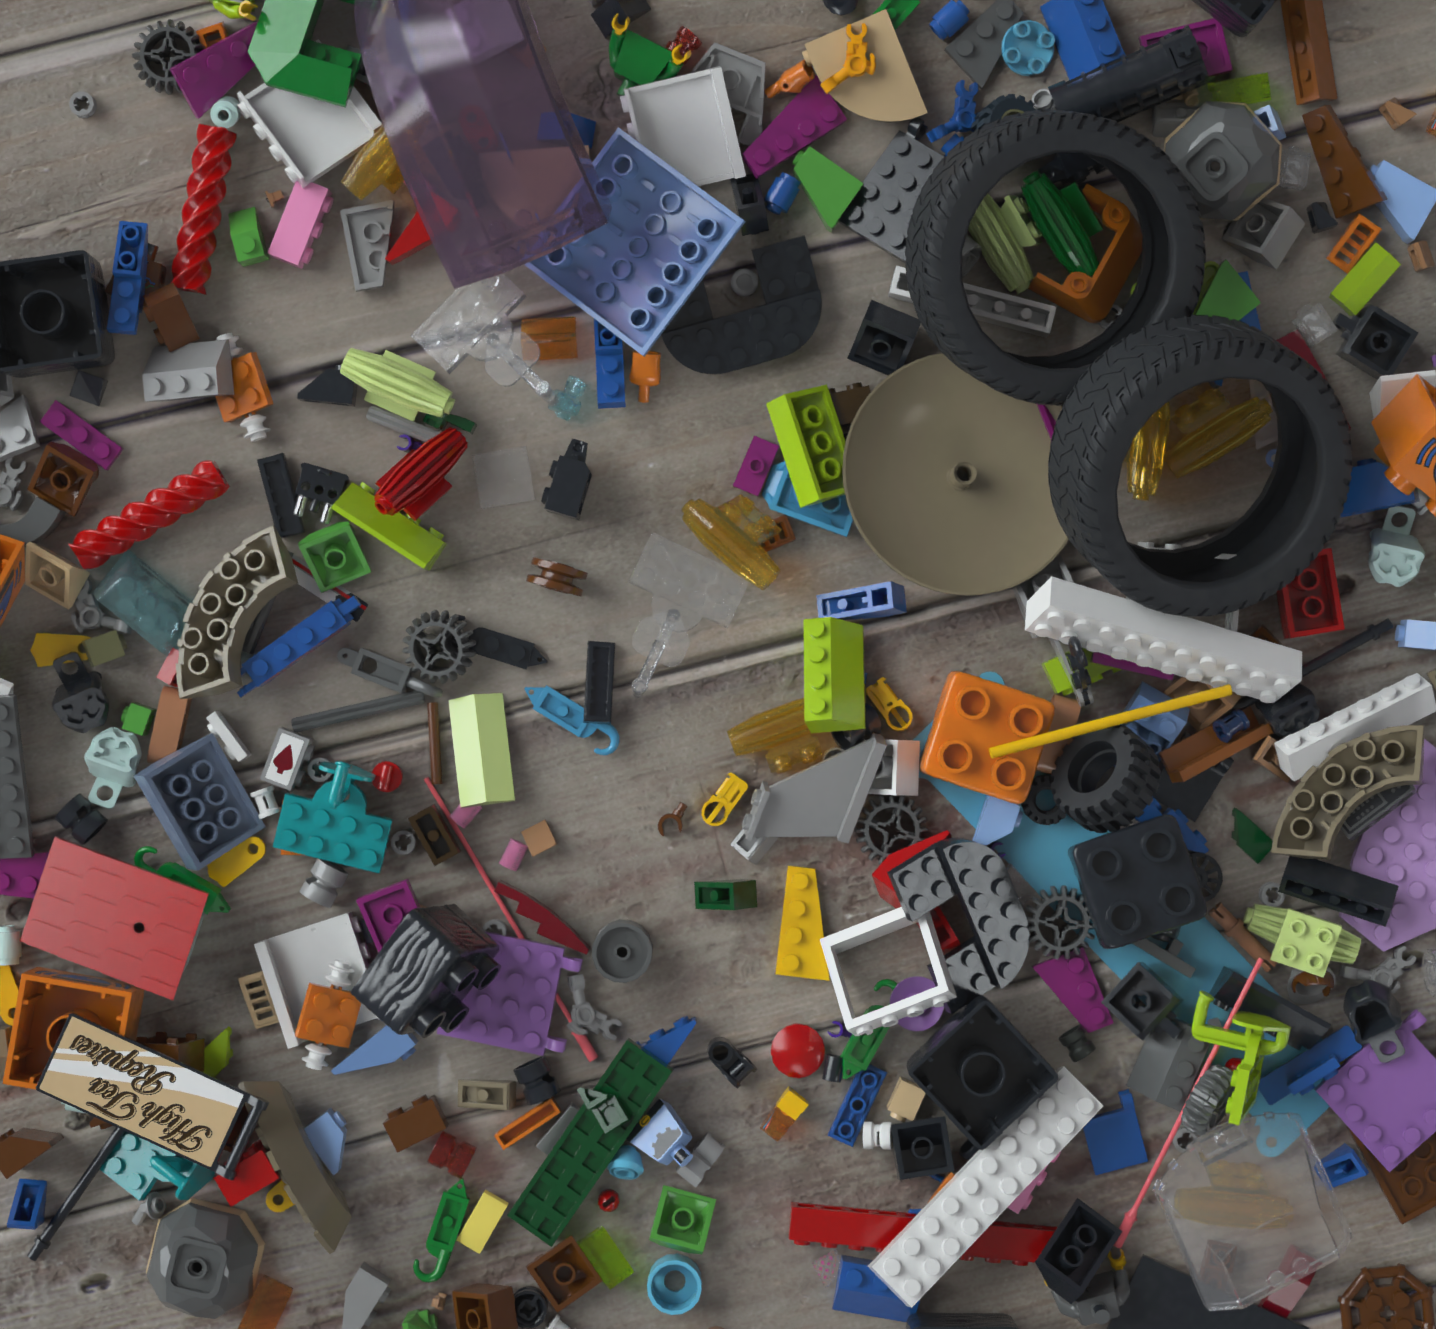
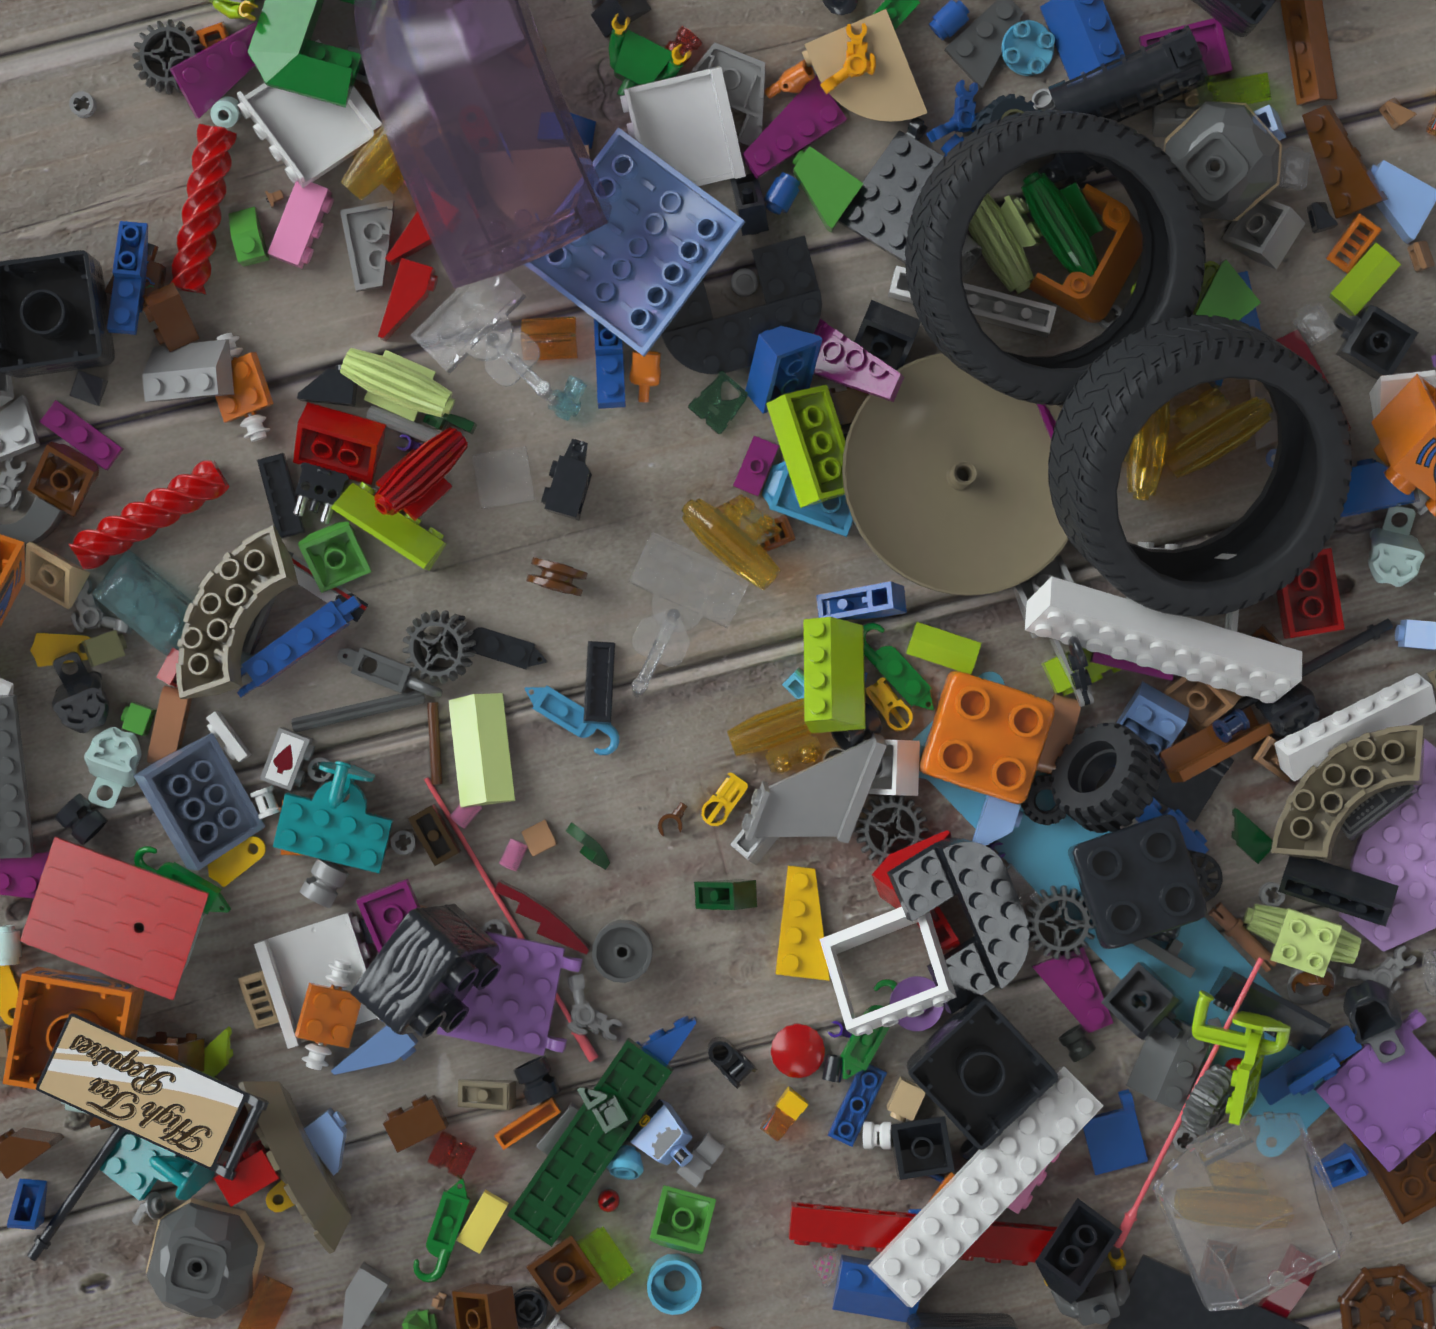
(339, 442): none -> red slope
(387, 776): red piece -> none
(408, 292): none -> red slope
(591, 848): none -> dark green slope
(713, 408): none -> clear green piece
(782, 364): none -> blue slope
(795, 684): none -> medium azure slope
(853, 366): none -> wing
(898, 671): none -> green plate
(943, 648): none -> lime piece
(1110, 721): yellow piece -> none

